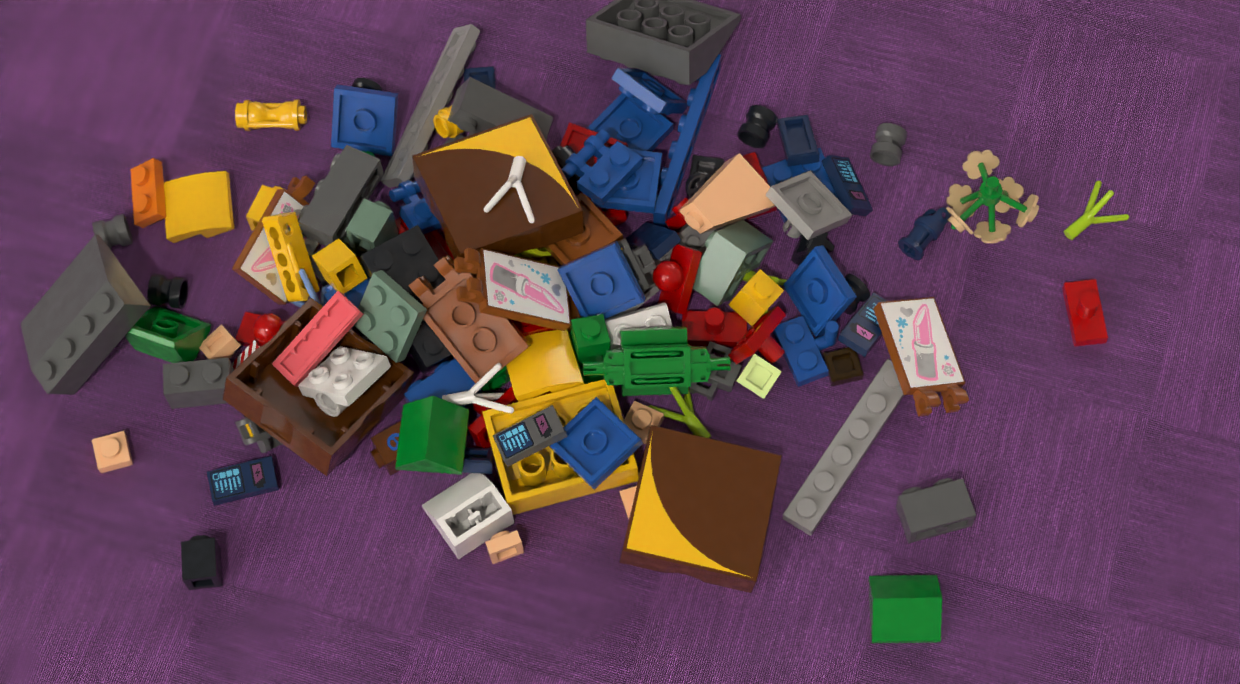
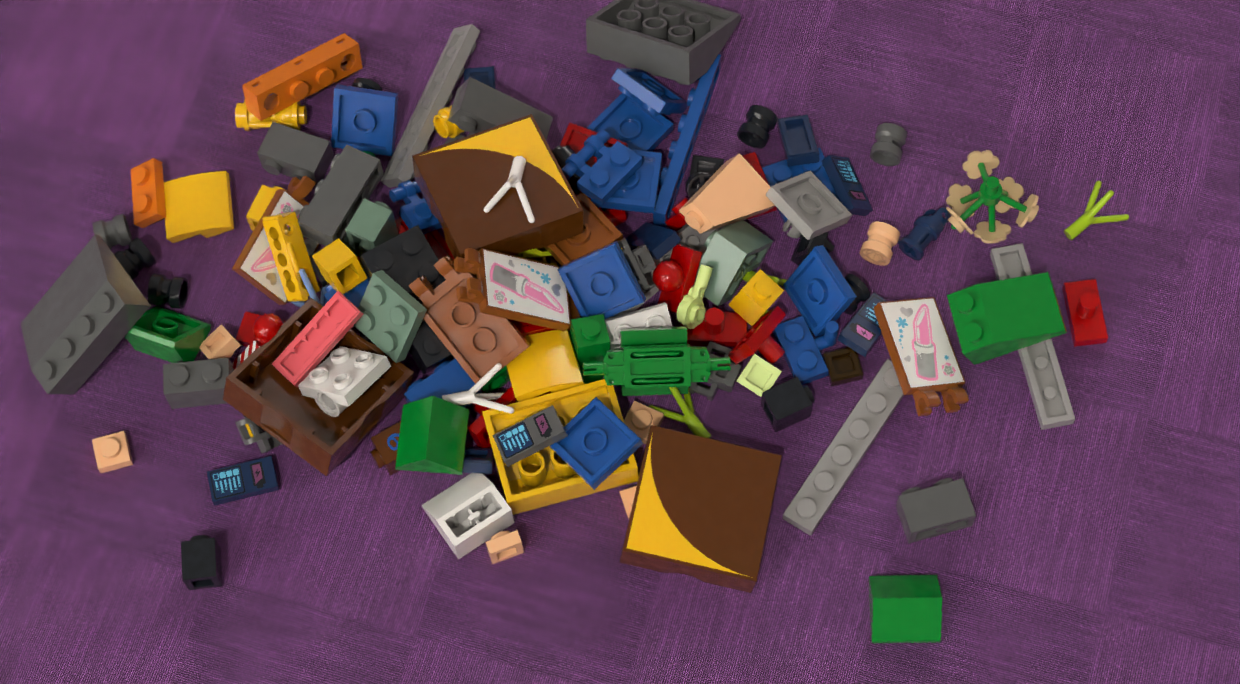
(135, 258): none -> black wheel
(295, 153): none -> dark grey brick
(296, 82): none -> orange piece
(691, 309): none -> yellowish green plate
(787, 404): none -> black brick
(879, 244): none -> light nougat wheel
(1005, 316): none -> green slope
(1039, 359): none -> light grey plate

